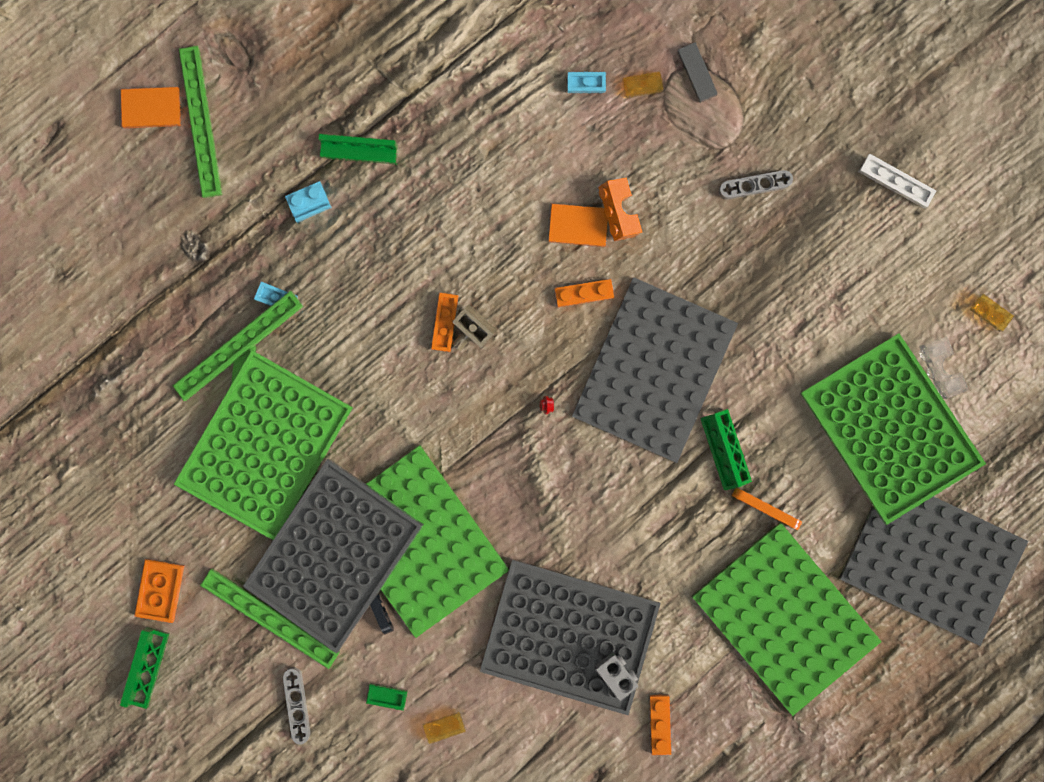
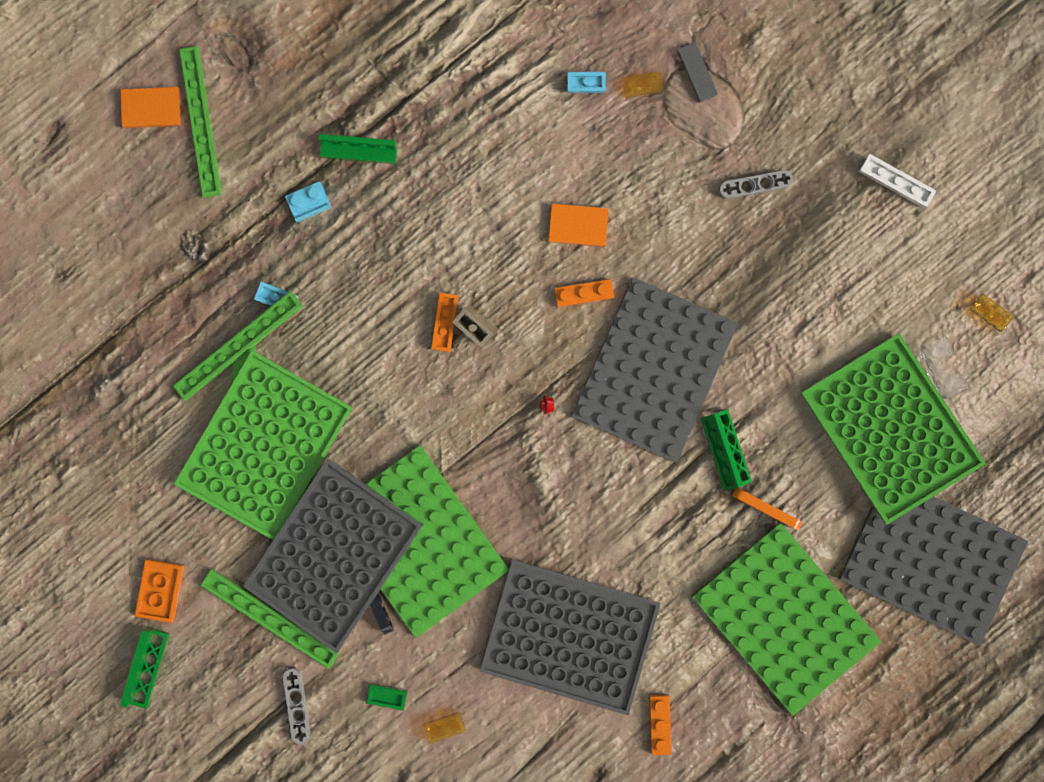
(613, 678): light grey brick -> none
(621, 224): orange arch -> none

